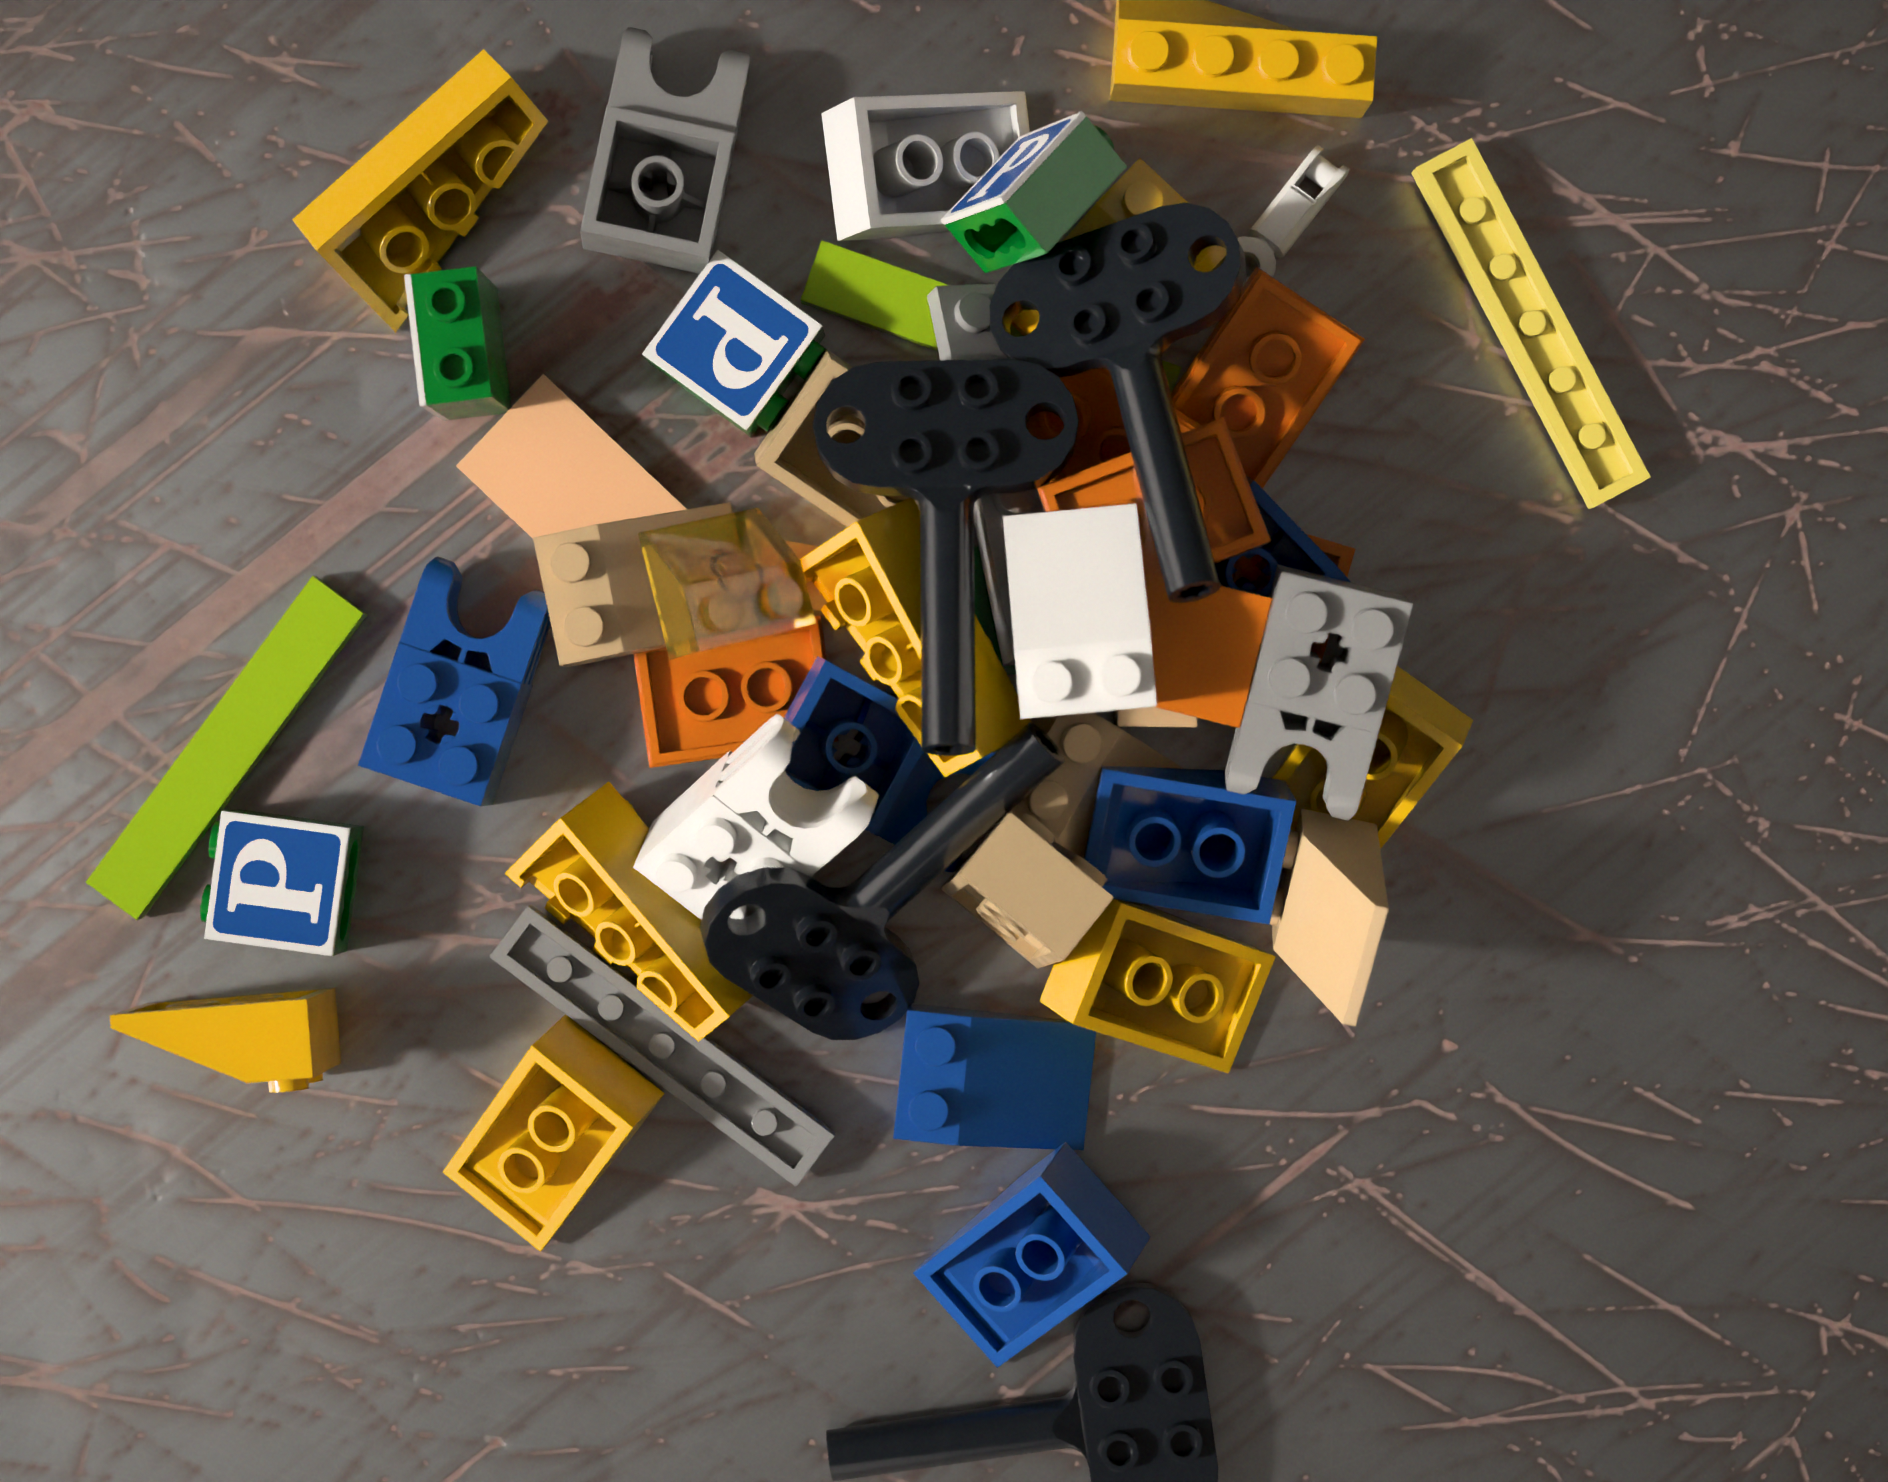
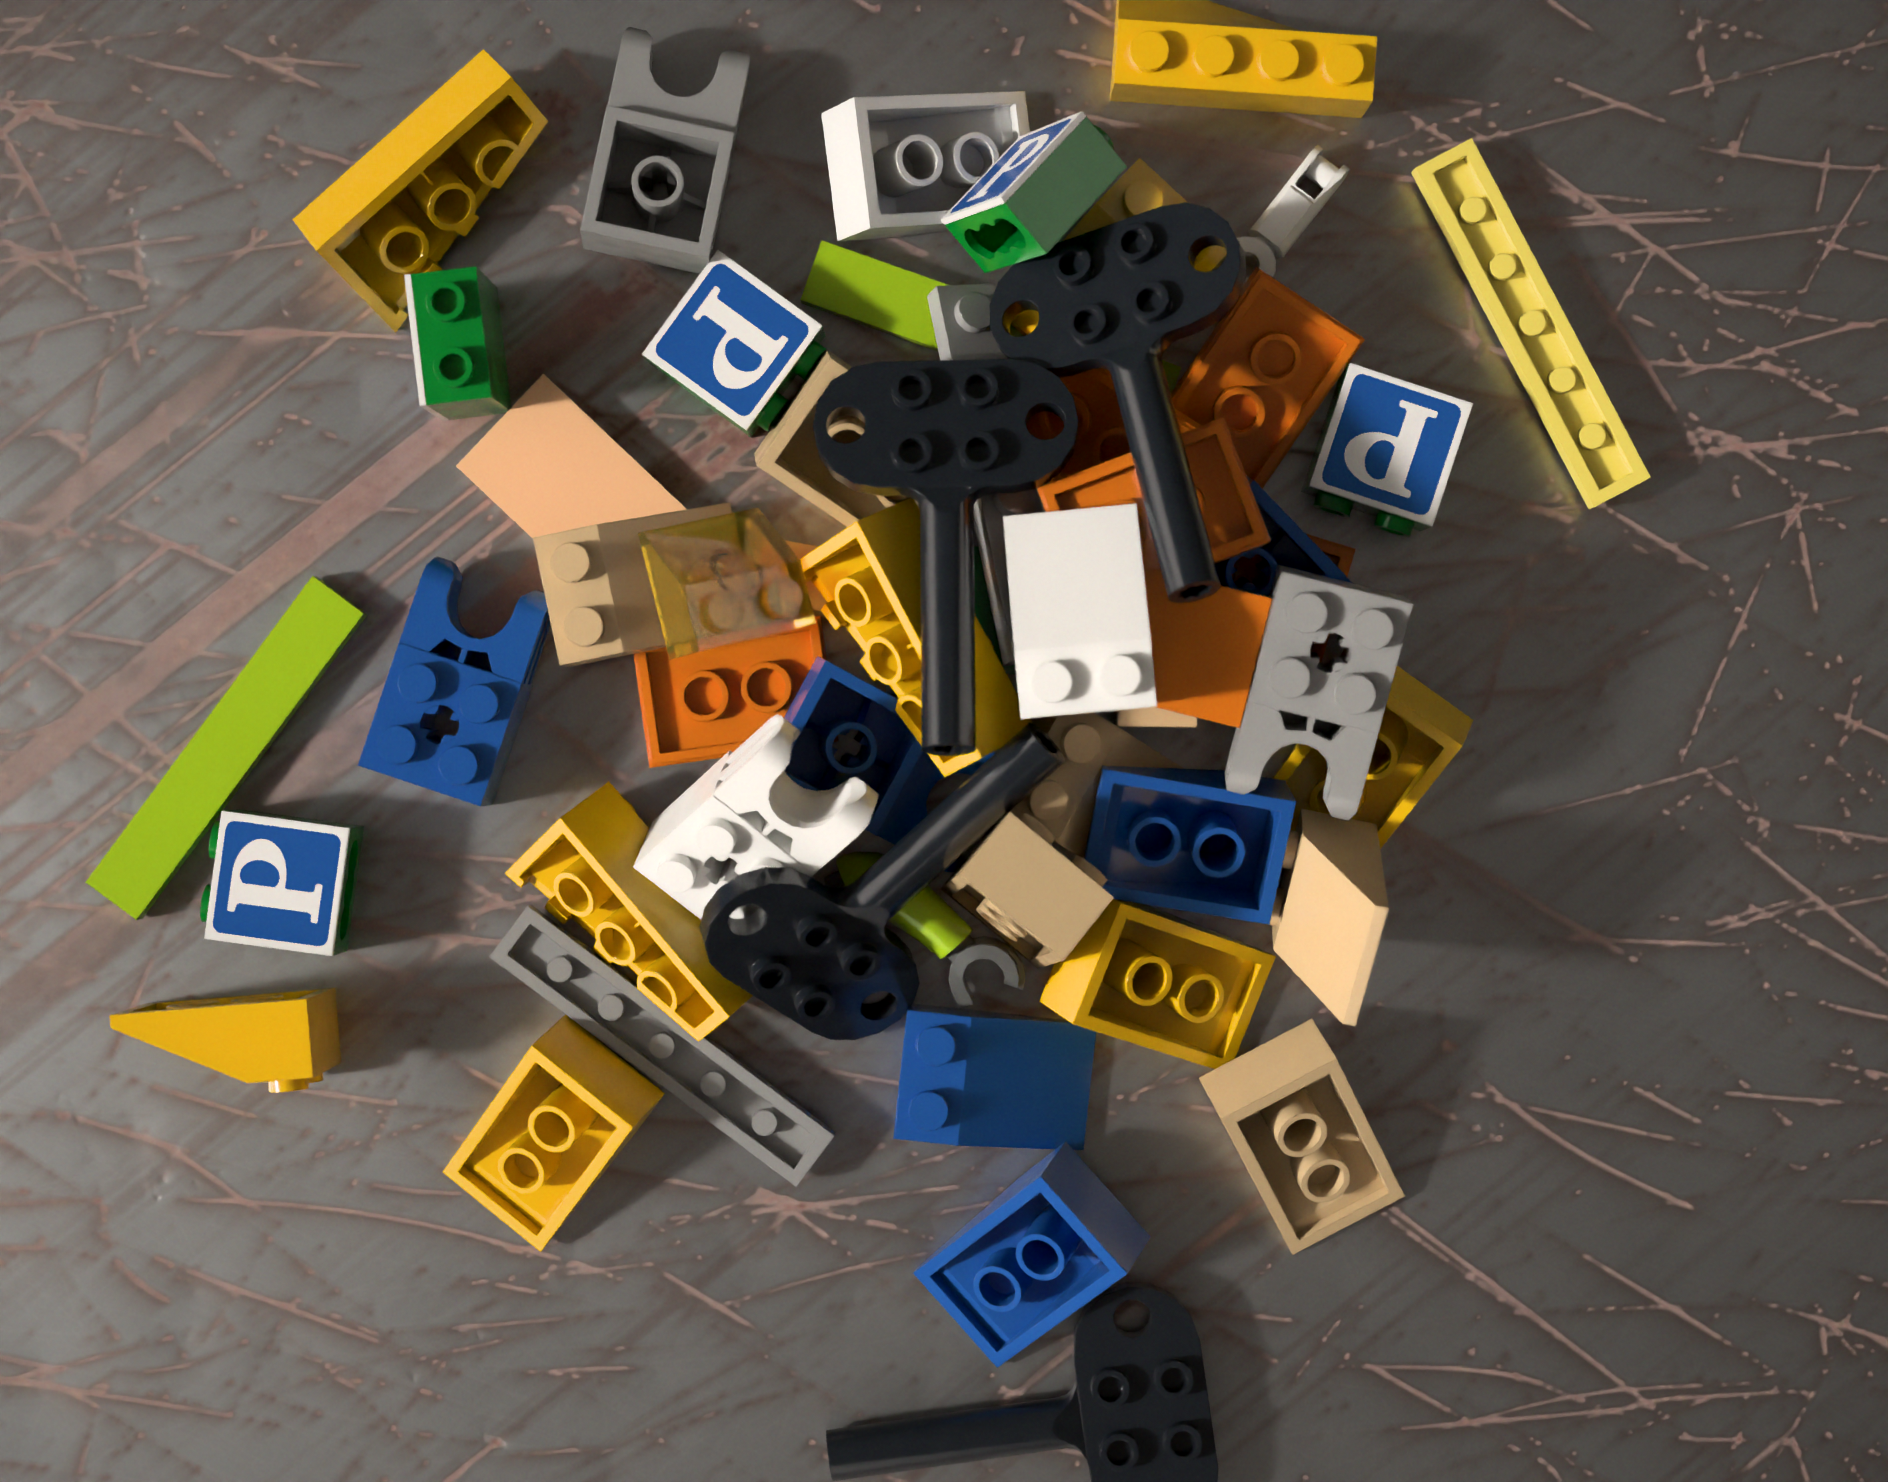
(939, 930): none -> piece
(1302, 1136): none -> tan slope
(1386, 450): none -> piece

